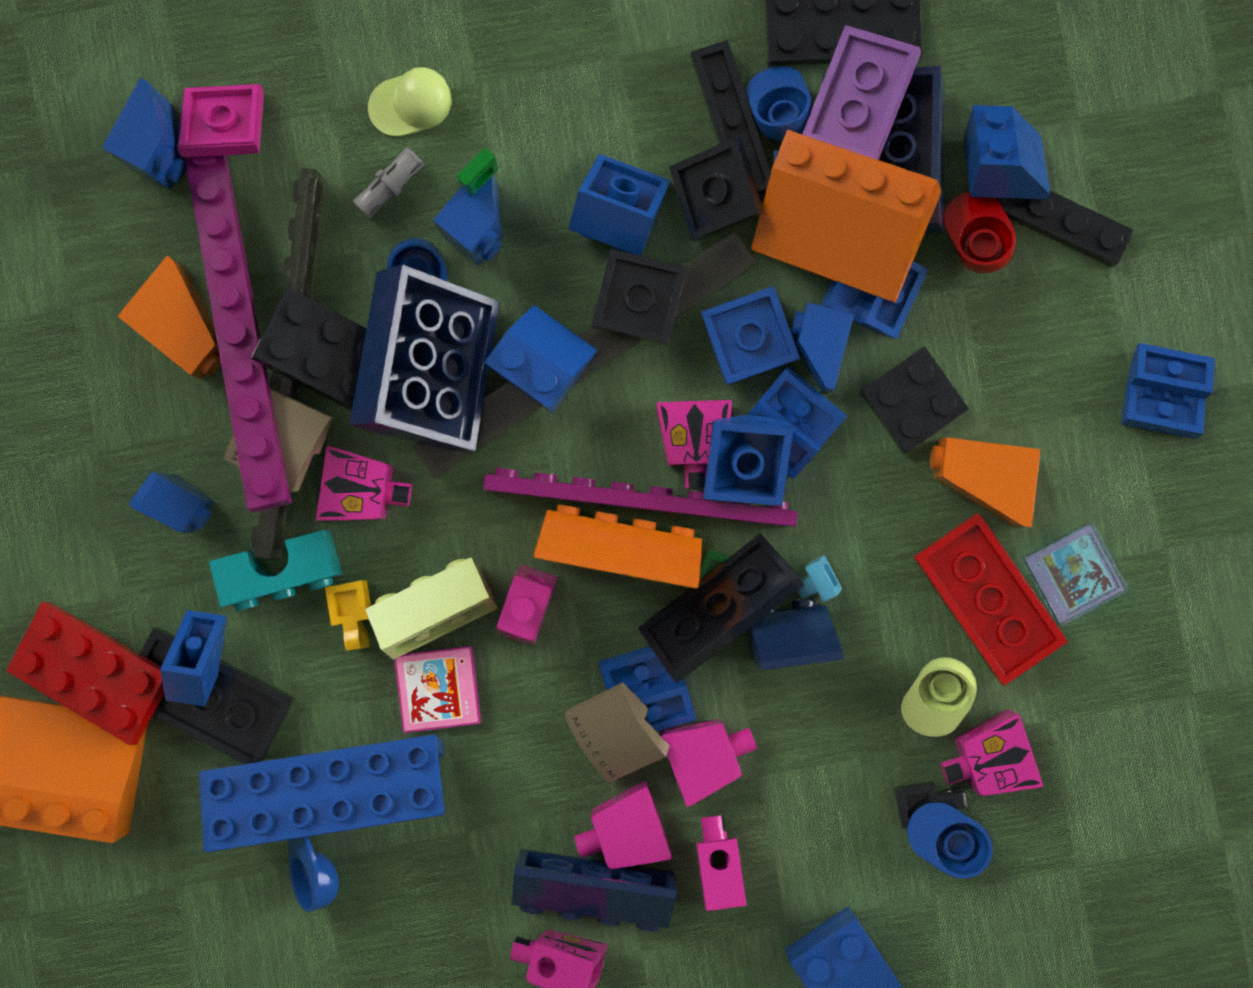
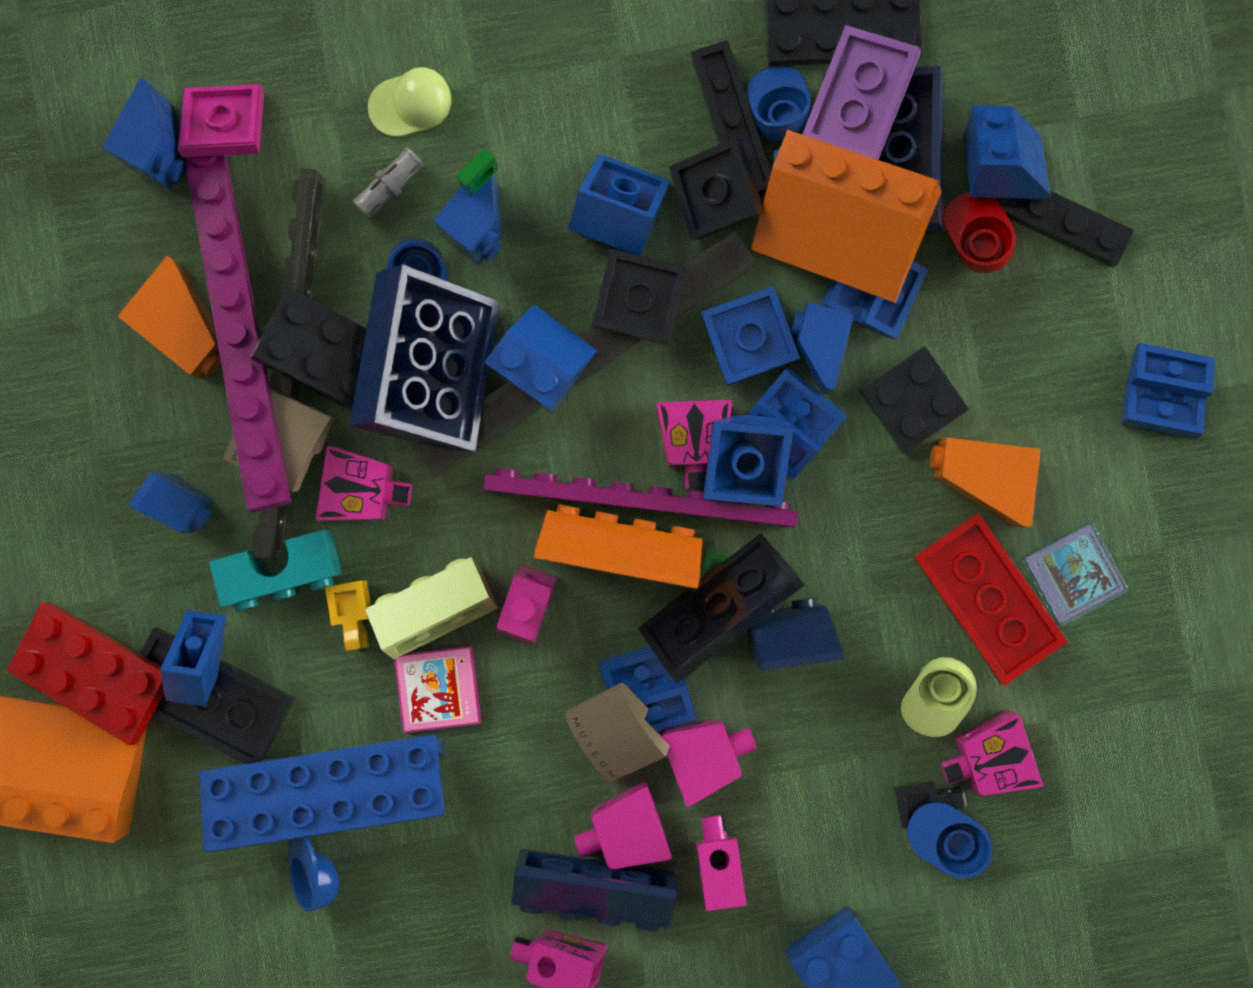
(820, 580): medium azure tile -> none

